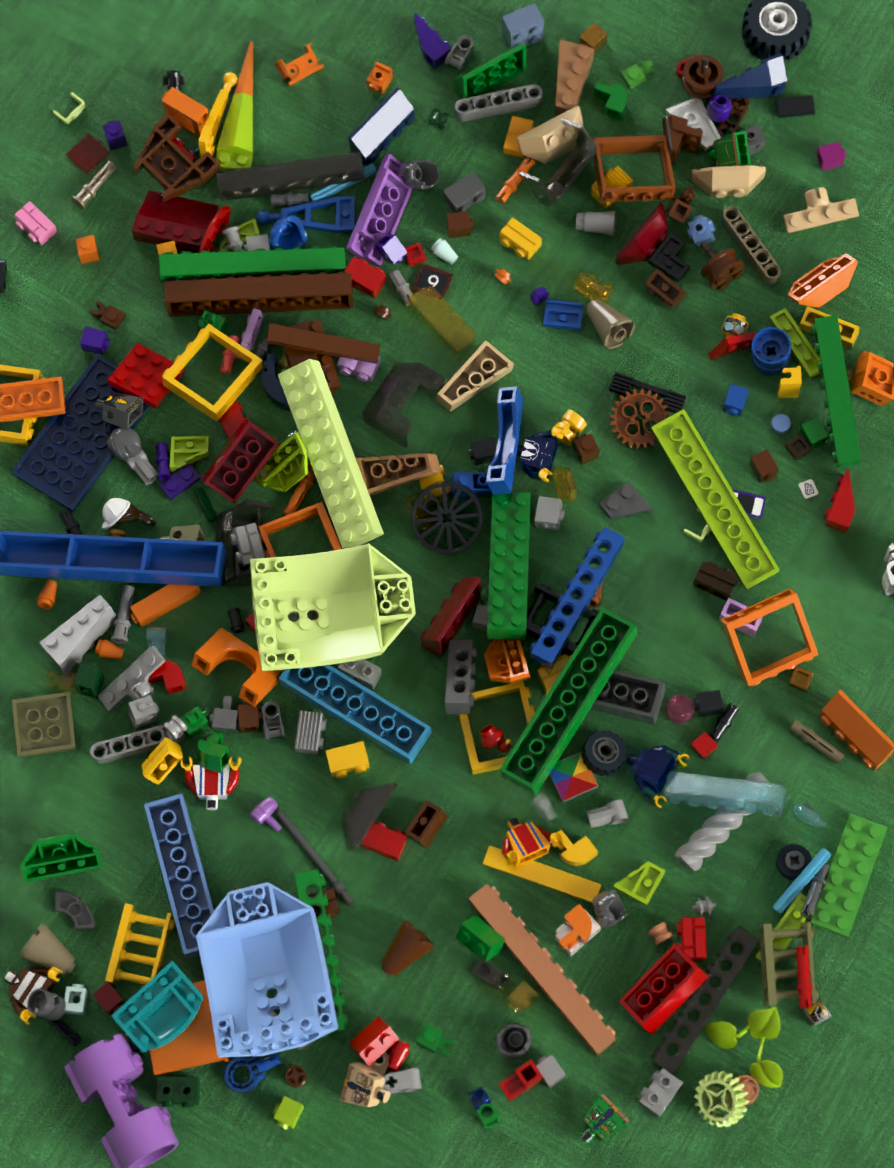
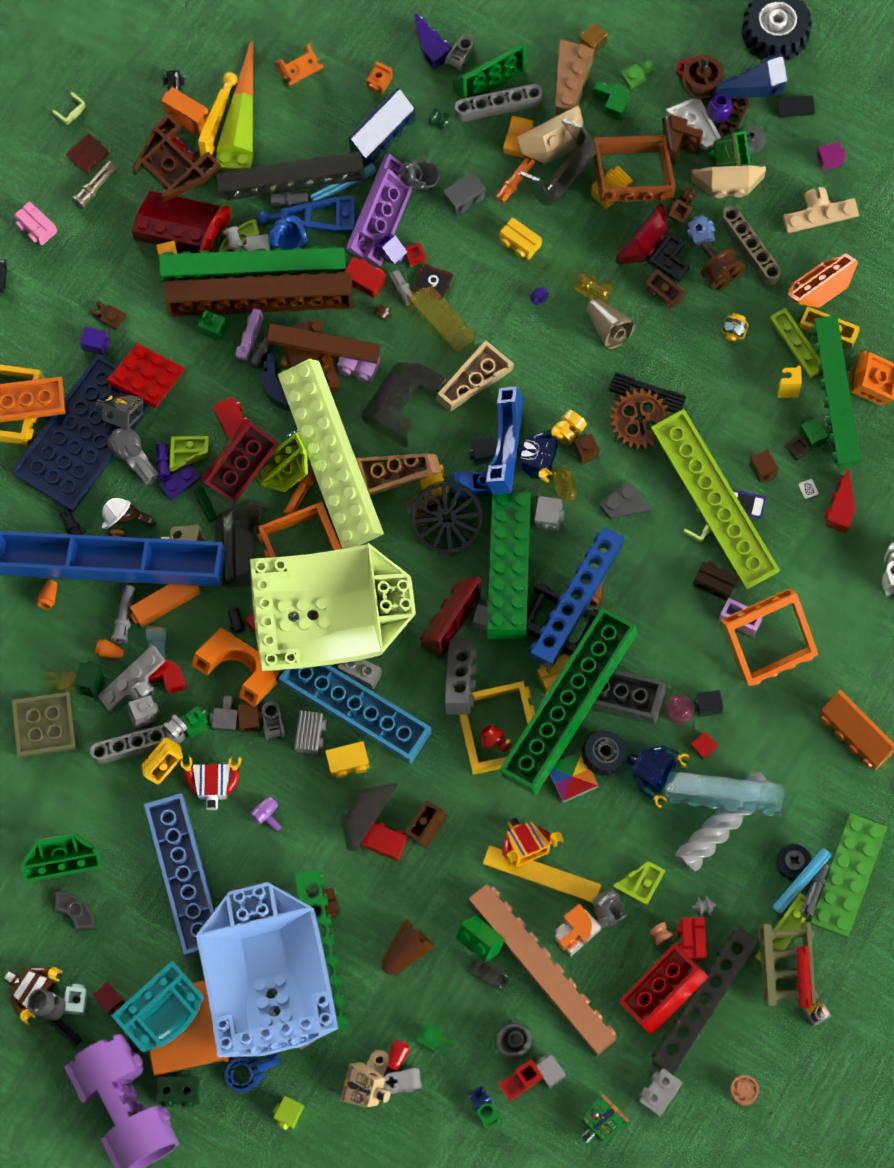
(48, 951): dark tan cone -> none
(78, 634): light grey wedge -> none
(87, 249): orange brick -> none
(114, 135): dark purple brick -> none
(125, 935): yellow fence -> none
(212, 753): green brick -> none
(228, 358): coral pin -> none
(232, 393): yellow window -> none
(247, 544): light grey brick -> none
(295, 1072): reddish brown wheel -> none
(339, 887): dark grey bar -> none
(373, 1041): red brick -> none
(444, 251): light aqua cone -> none
(459, 224): reddish brown brick -> none
(503, 276): orange plate -> none
(506, 661): orange wedge -> none
(521, 997): clear yellow brick -> none
(523, 26): sand blue brick -> none
(544, 807): clear cone -> none
(563, 315): blue plate -> none
(576, 854): yellow brick -> none
(597, 222): light grey plant -> none
(611, 813): light grey piece -> none
(709, 1092): yellowish green gear -> none
(724, 722): black pin -> none
(731, 345): red wing -> none
(735, 400): blue brick -> none
(761, 1025): lime plant -> none
(771, 341): blue wheel -> none
(781, 424): medium blue tile -> none
(797, 728): dark tan pin -> none
(800, 679): pearl gold tile -> none
(808, 815): clear light blue plant -> none

